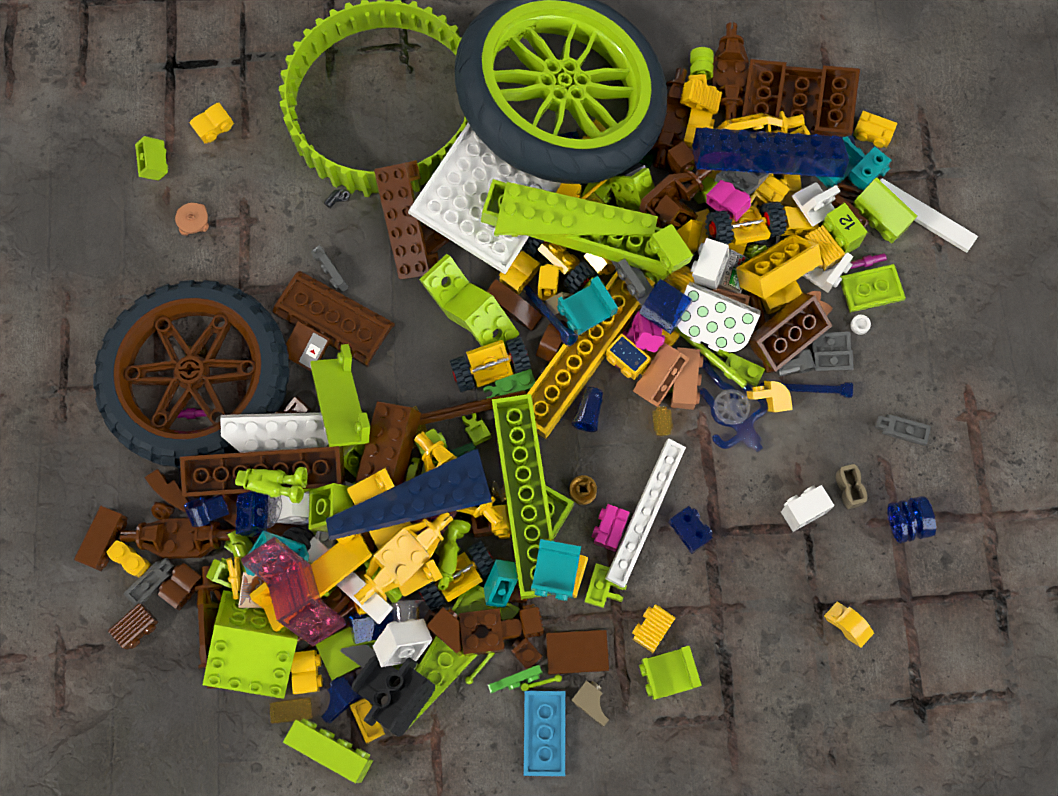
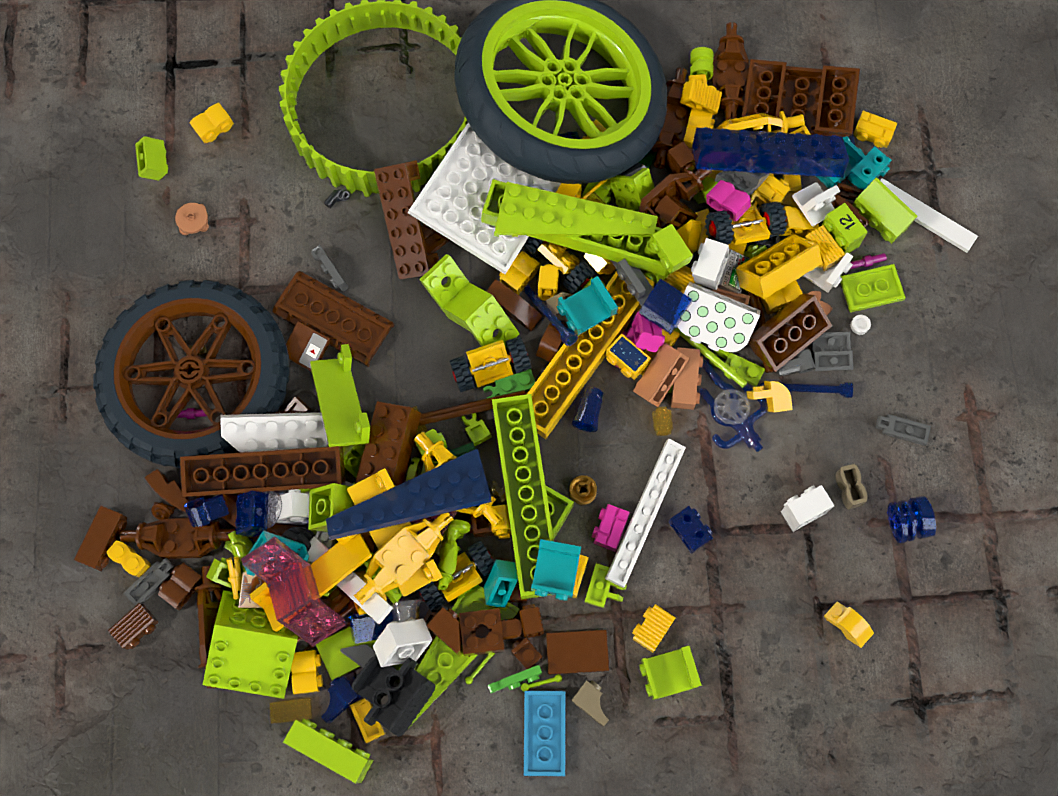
(270, 481): lime piece -> none

